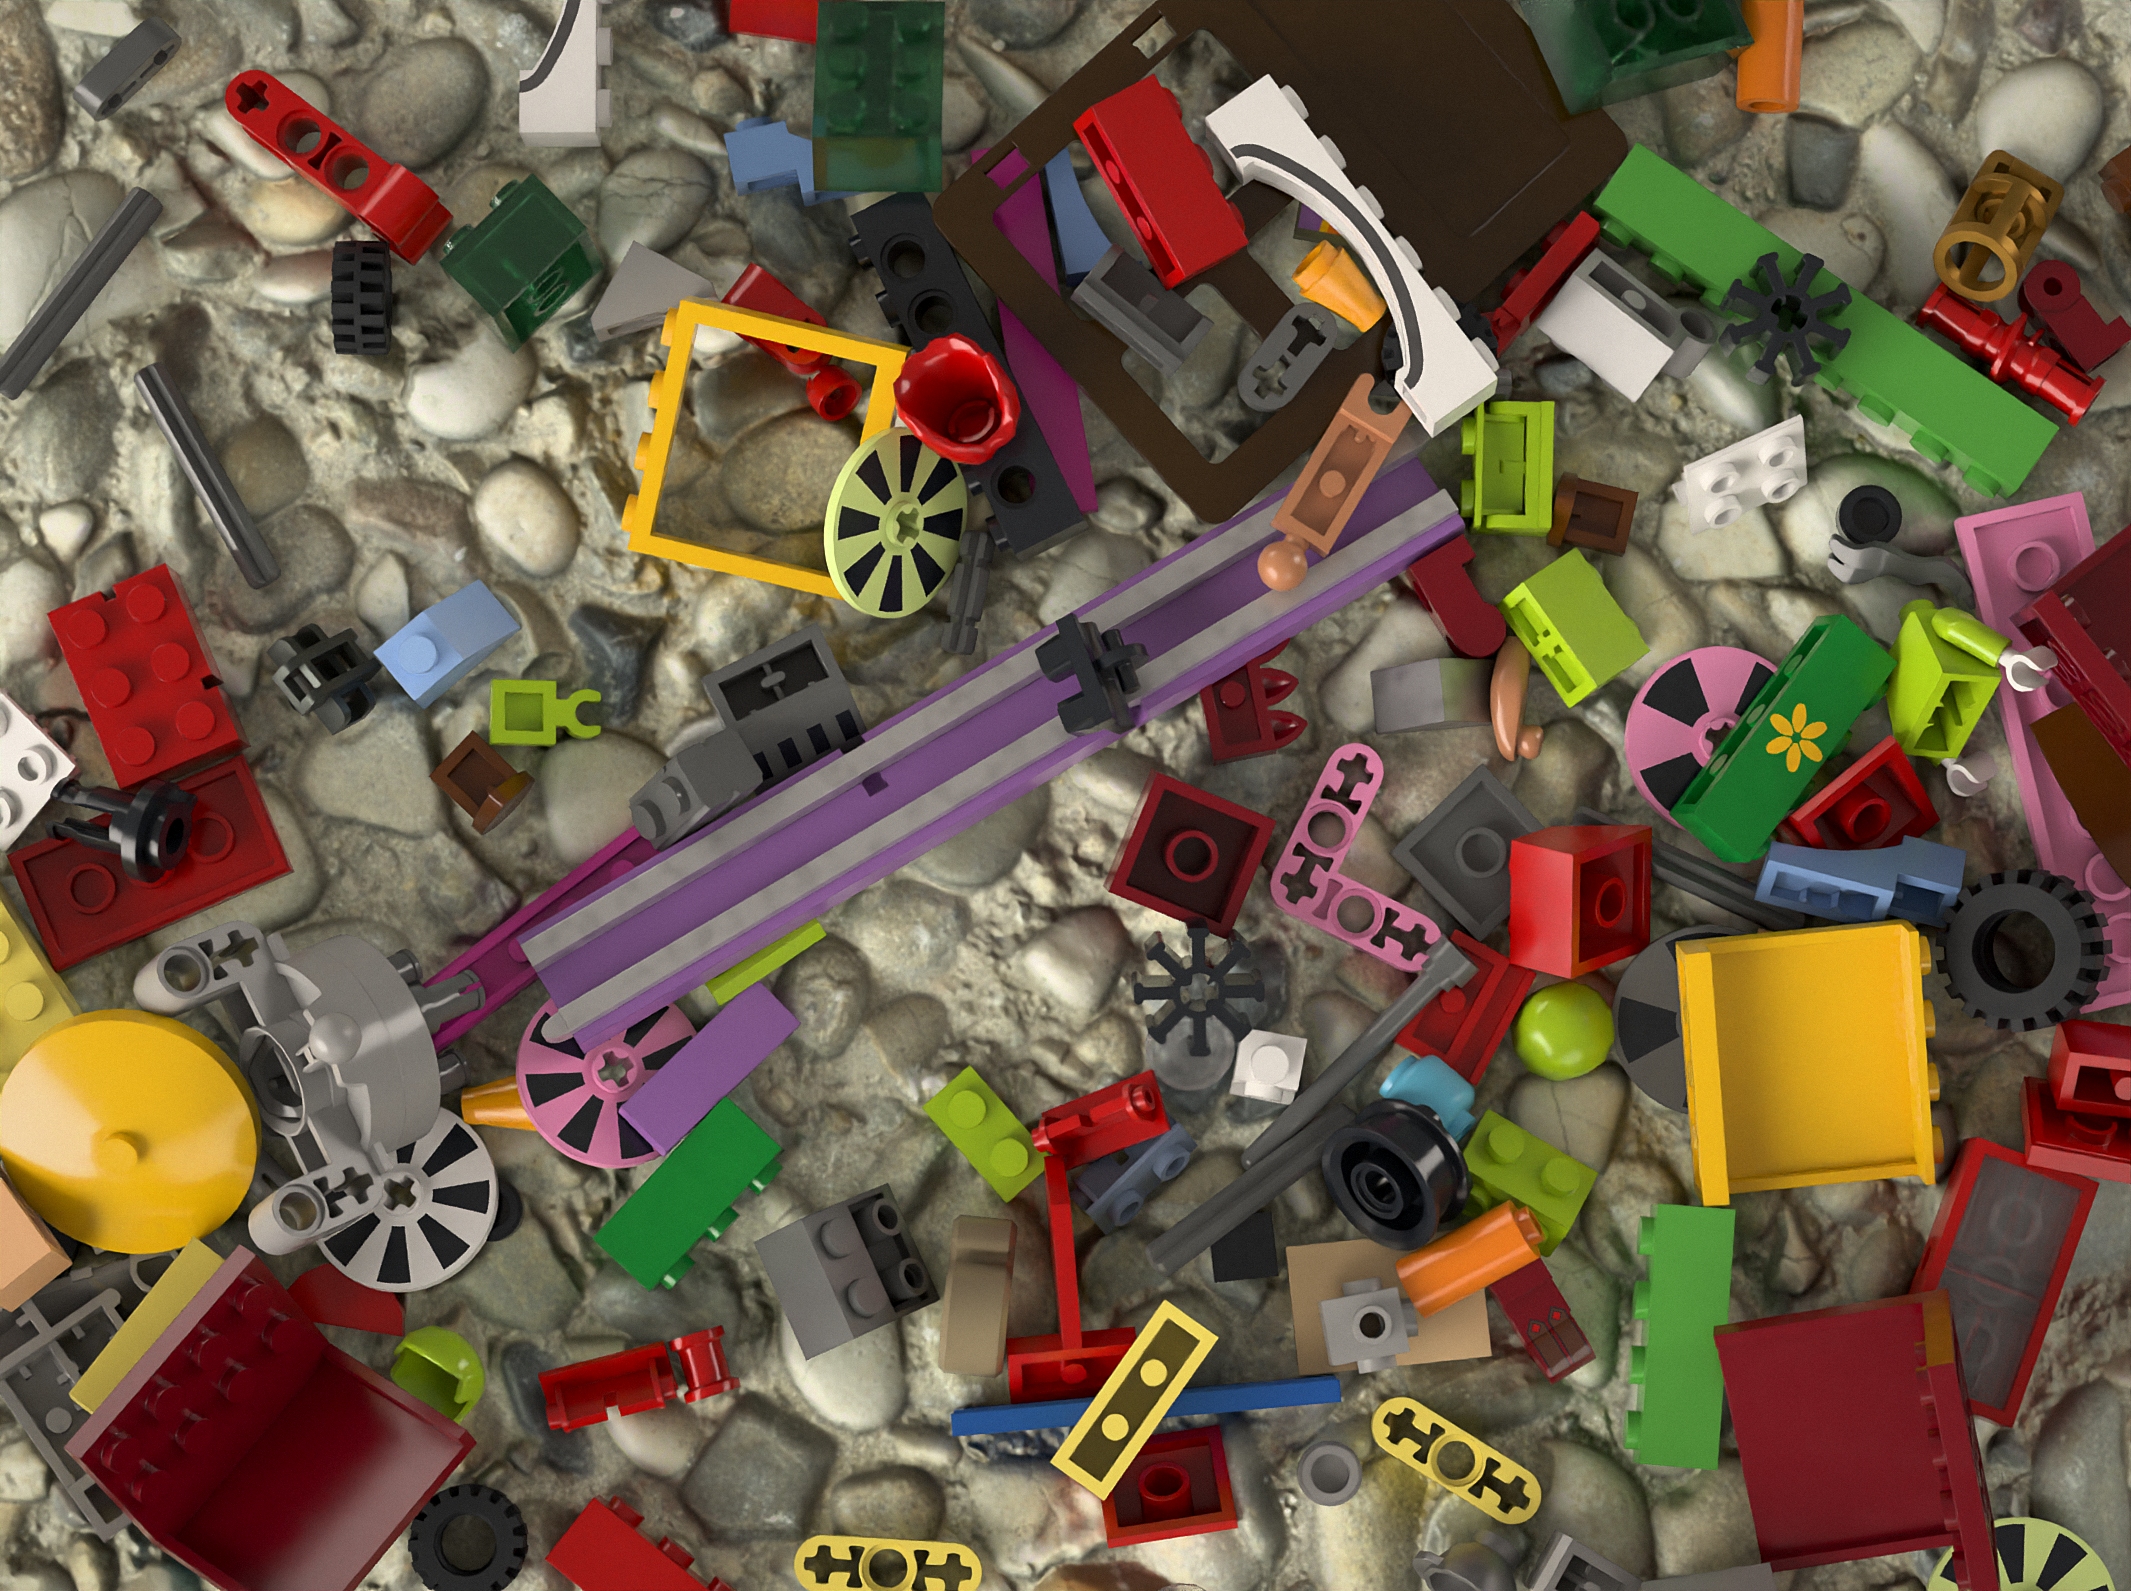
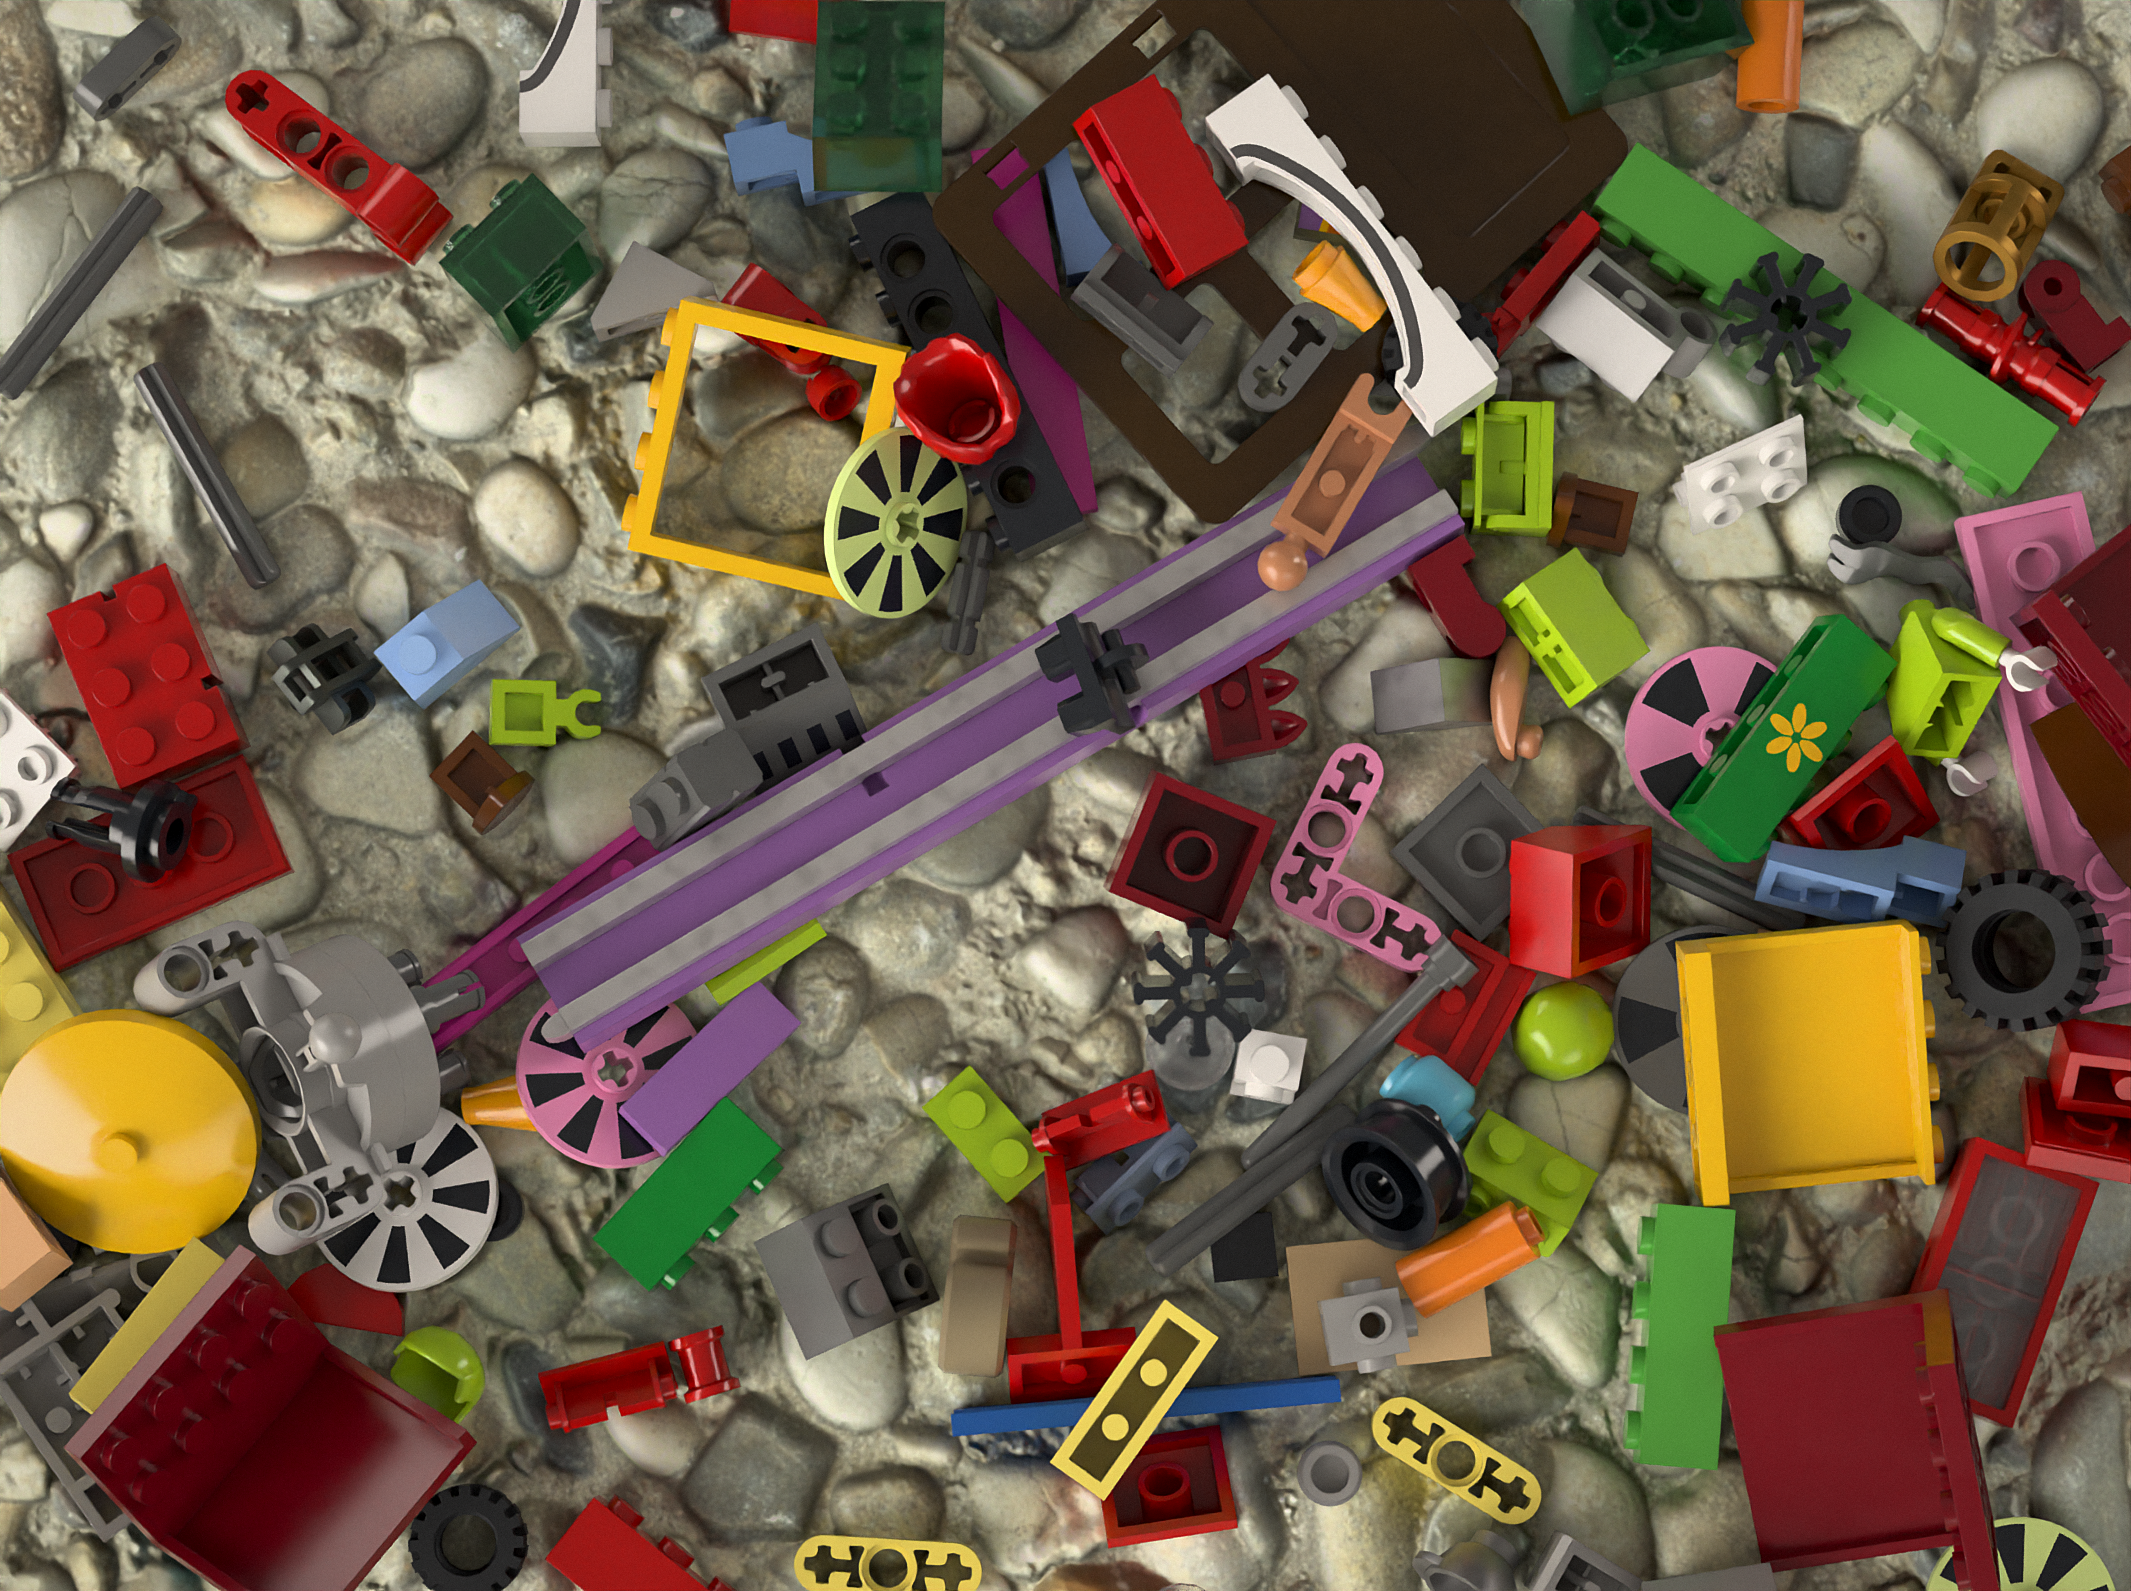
(361, 297): black tyre -> none
(1542, 1320): dark red leg -> none

